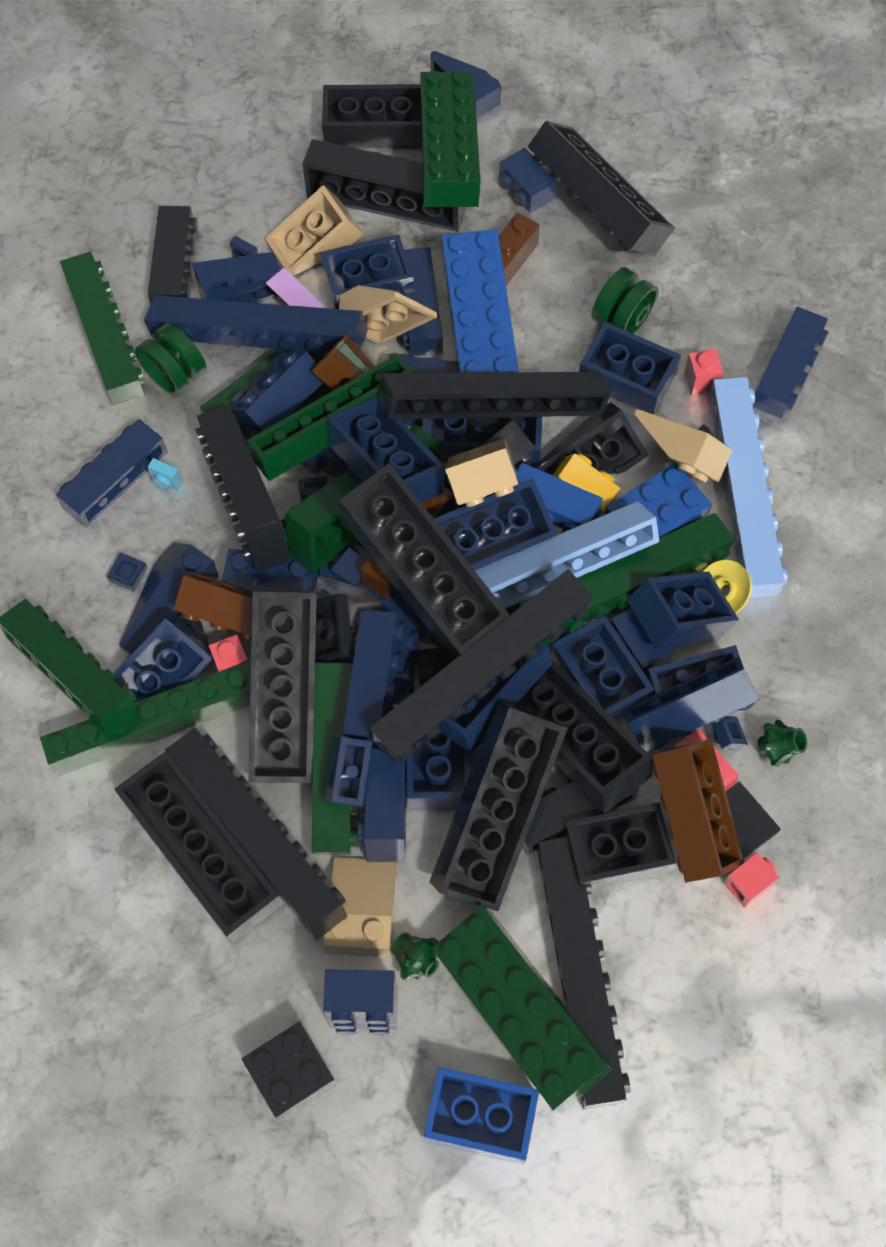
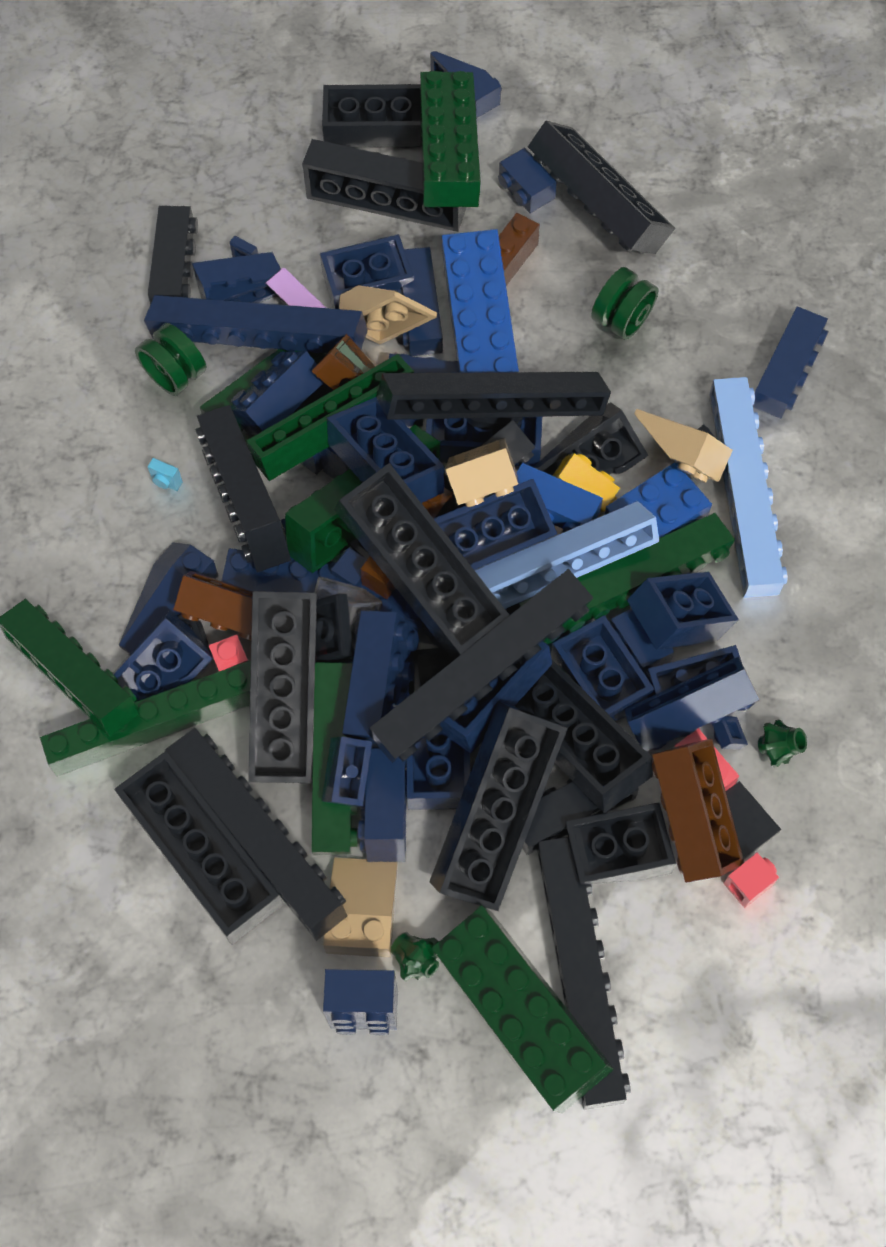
(102, 329): dark green brick -> none
(111, 473): dark blue brick -> none
(127, 572): dark blue tile -> none
(289, 1072): black brick -> none
(308, 486): dark blue tile -> none
(311, 229): tan slope -> none
(481, 1115): blue brick -> none
(631, 367): dark blue brick -> none
(702, 369): coral brick -> none
(733, 575): light yellow dish -> none

